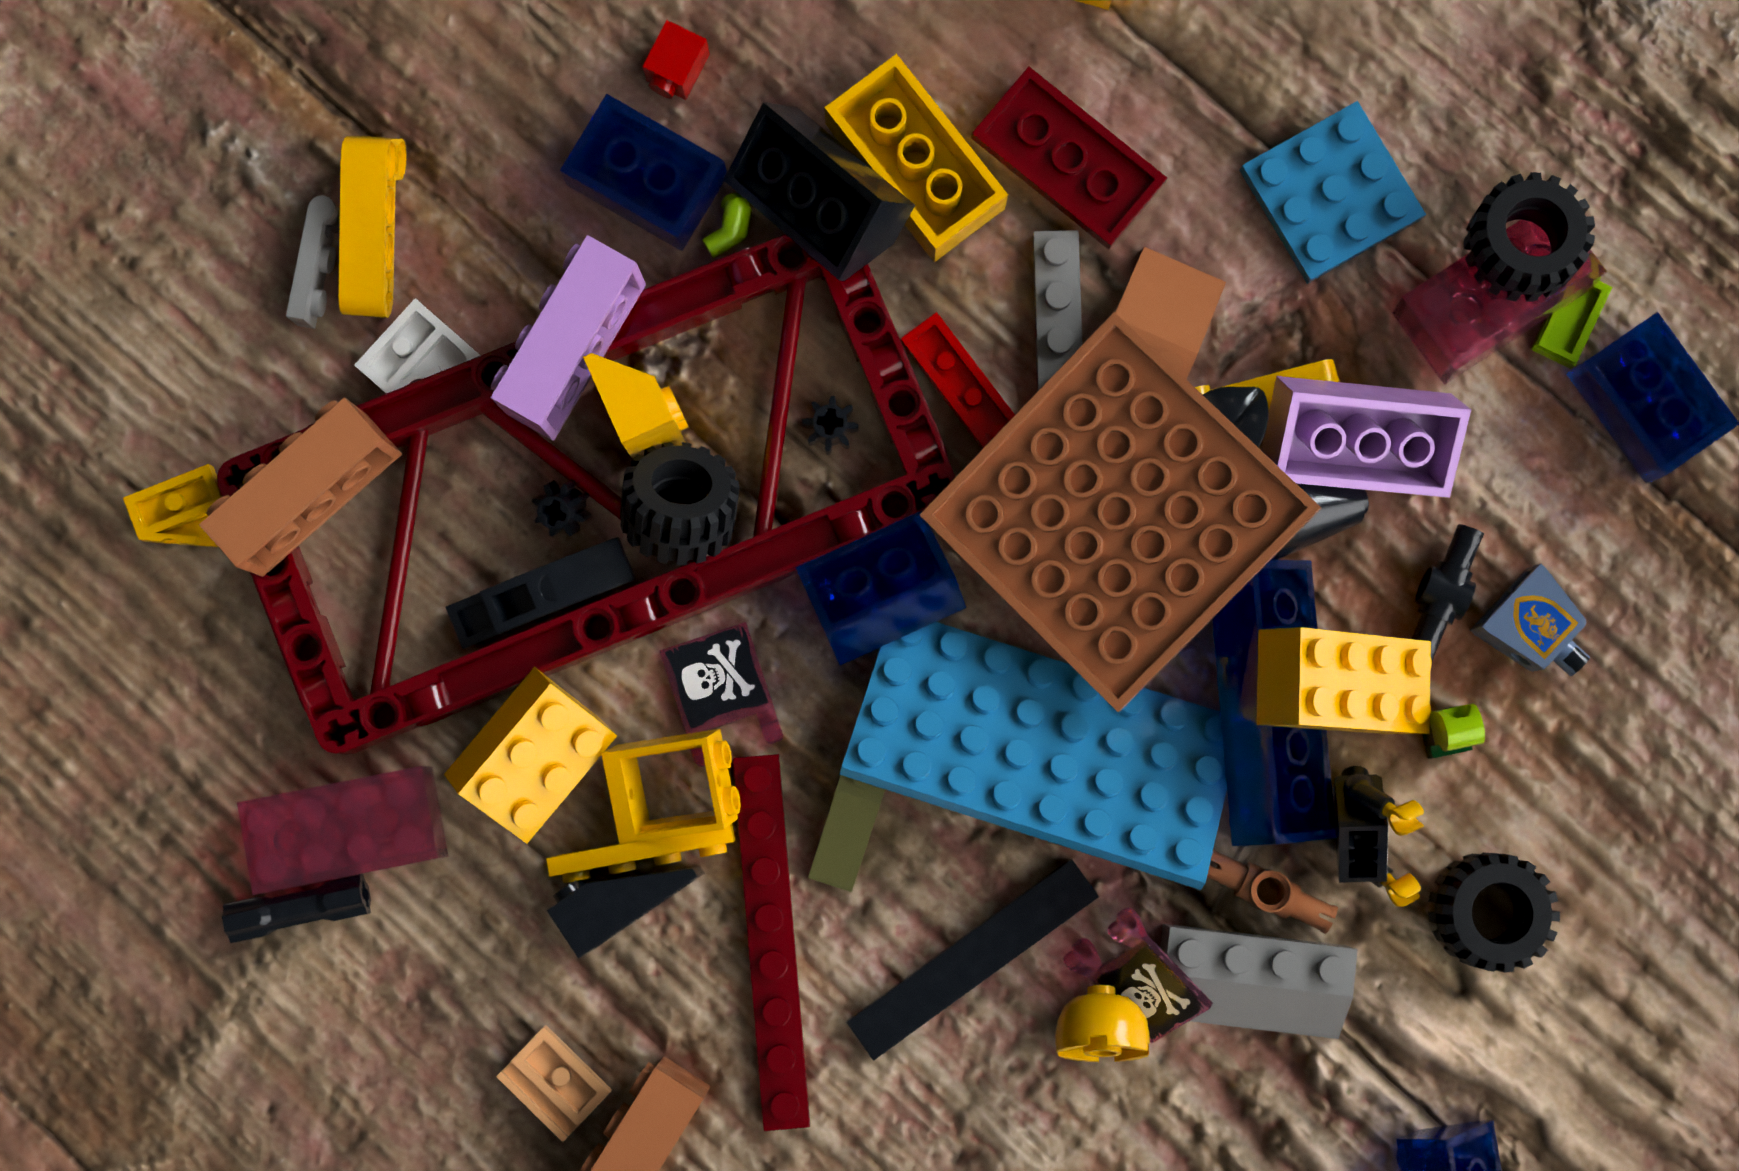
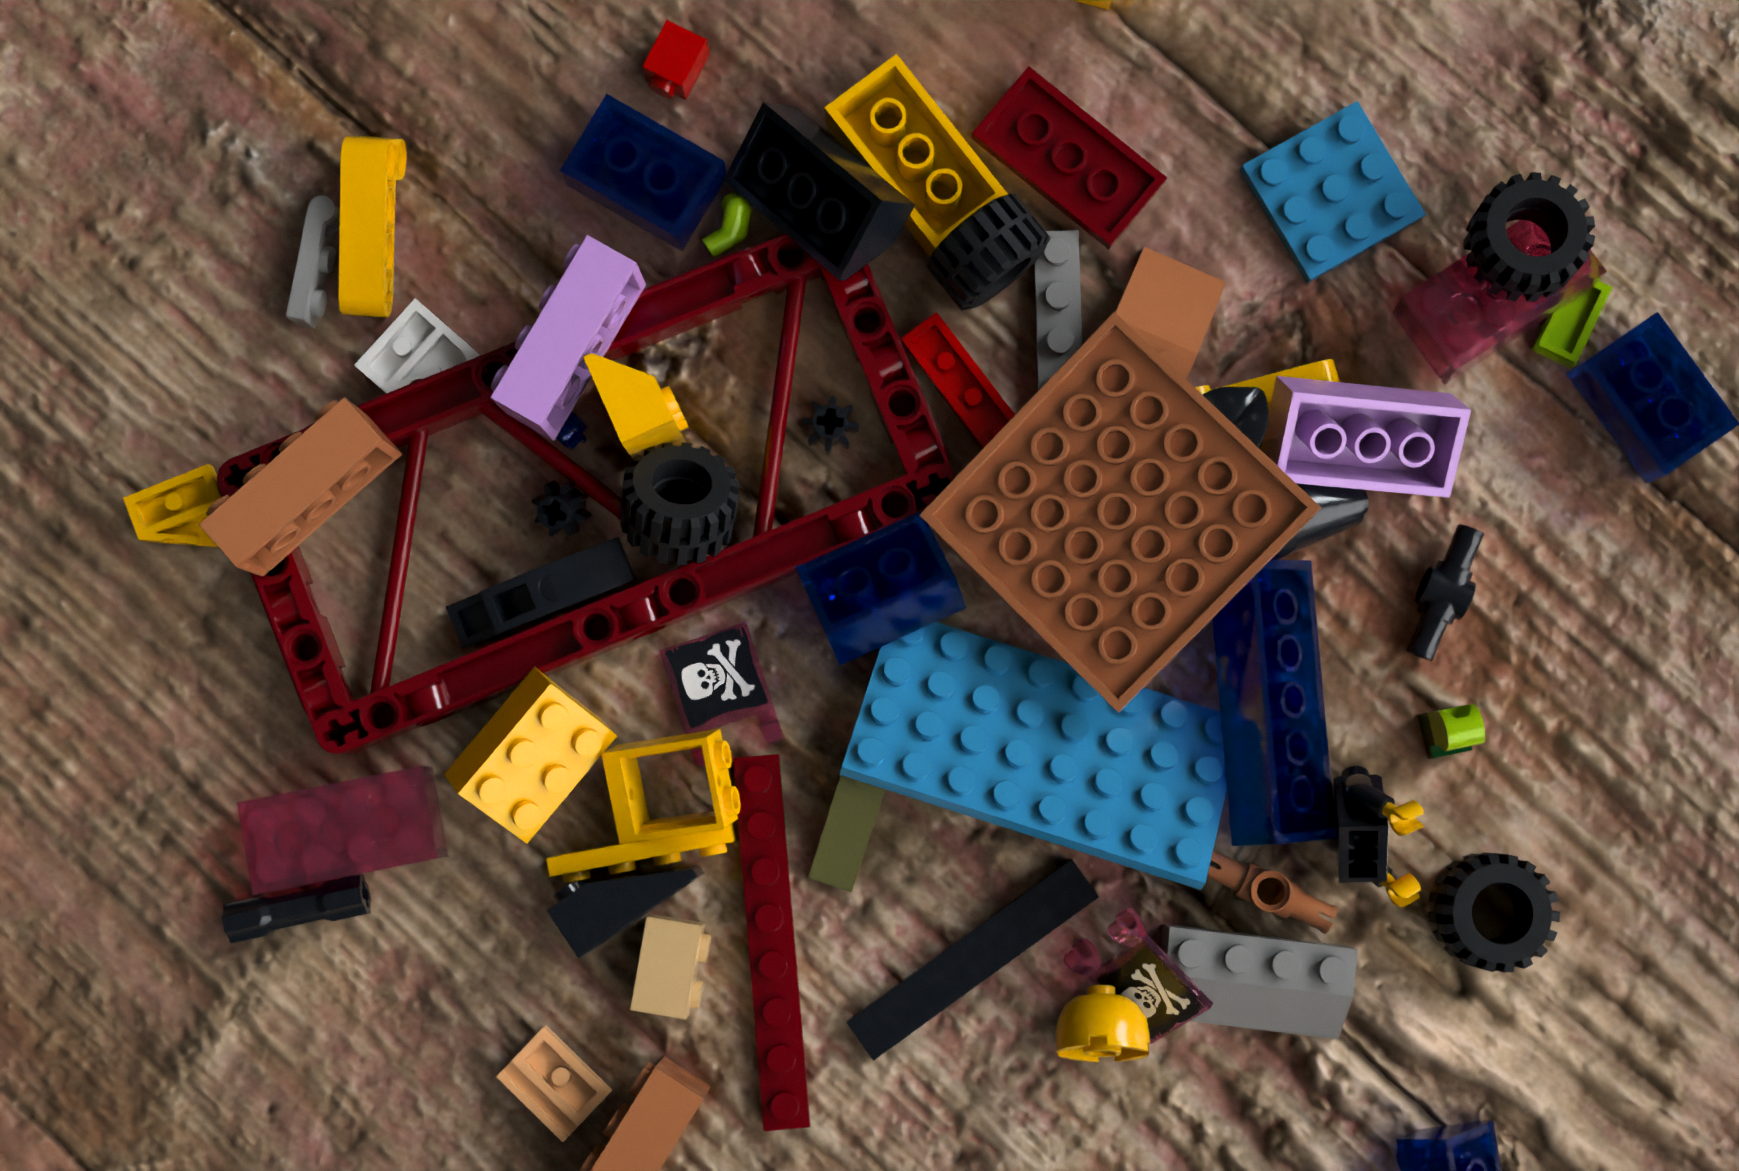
(572, 432): none -> clear blue plate
(669, 967): none -> tan brick
(988, 251): none -> black tyre
(1343, 681): yellow brick -> none
(1535, 624): sand blue torso -> none

